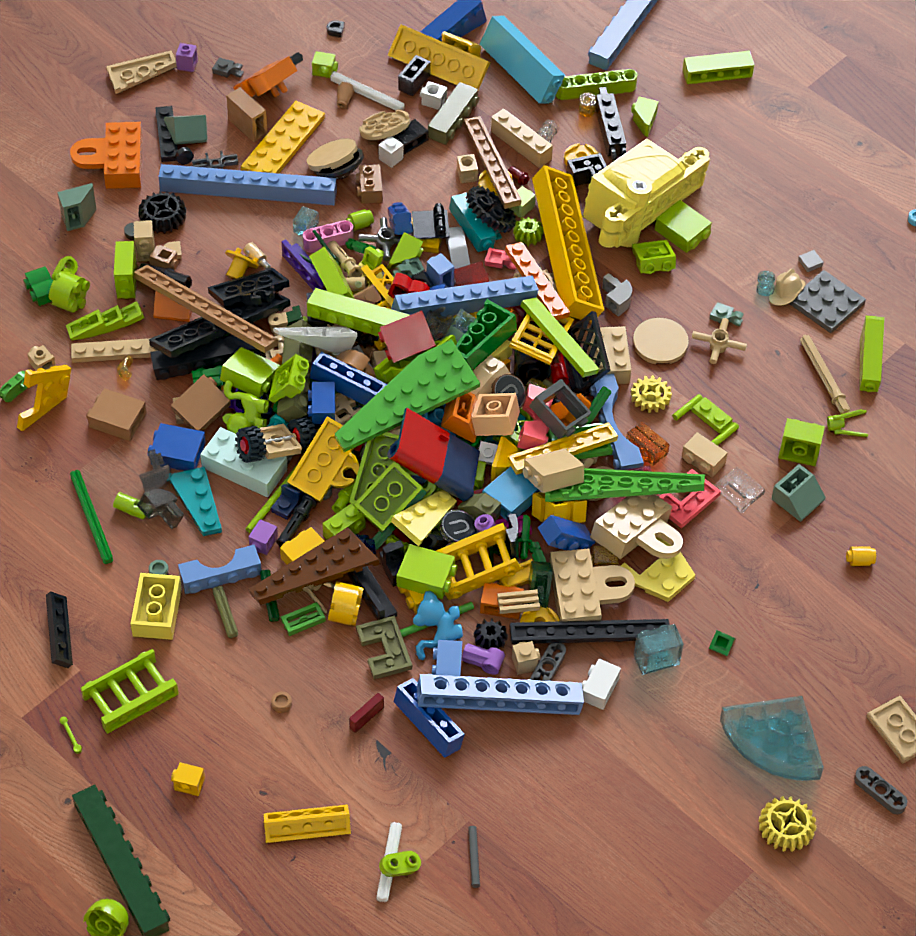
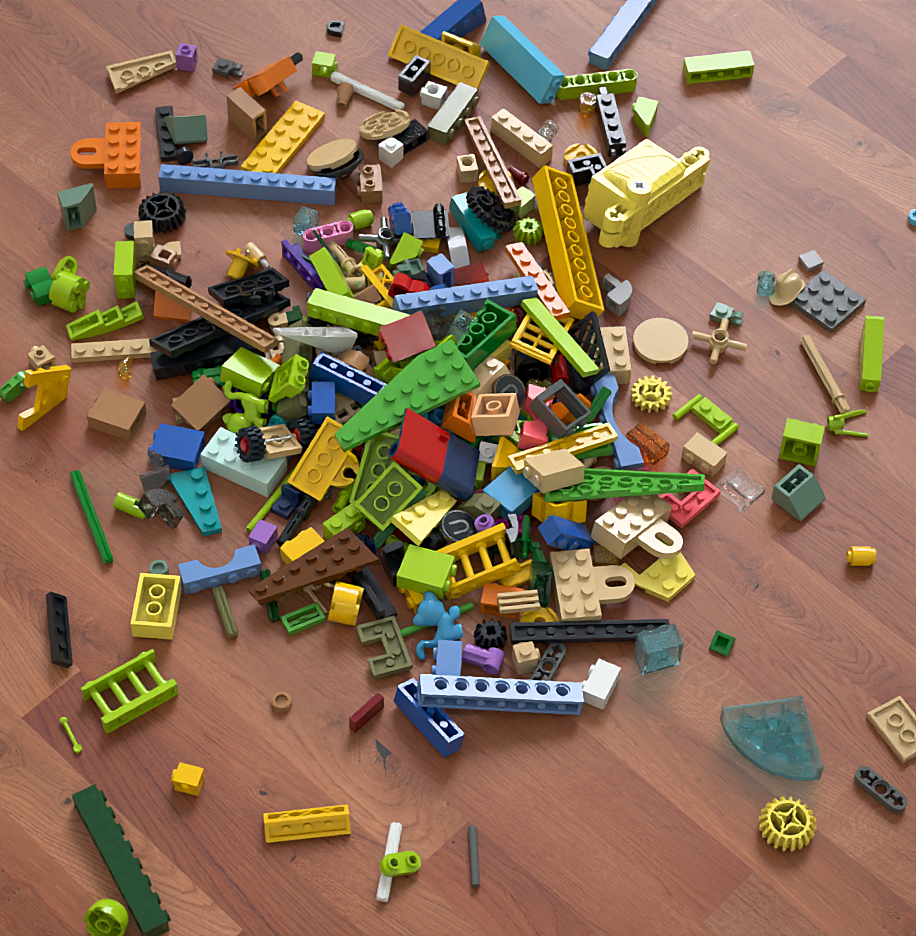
(498, 258): coral plate -> none
(654, 256): lime plate -> none
(683, 226): lime brick -> none

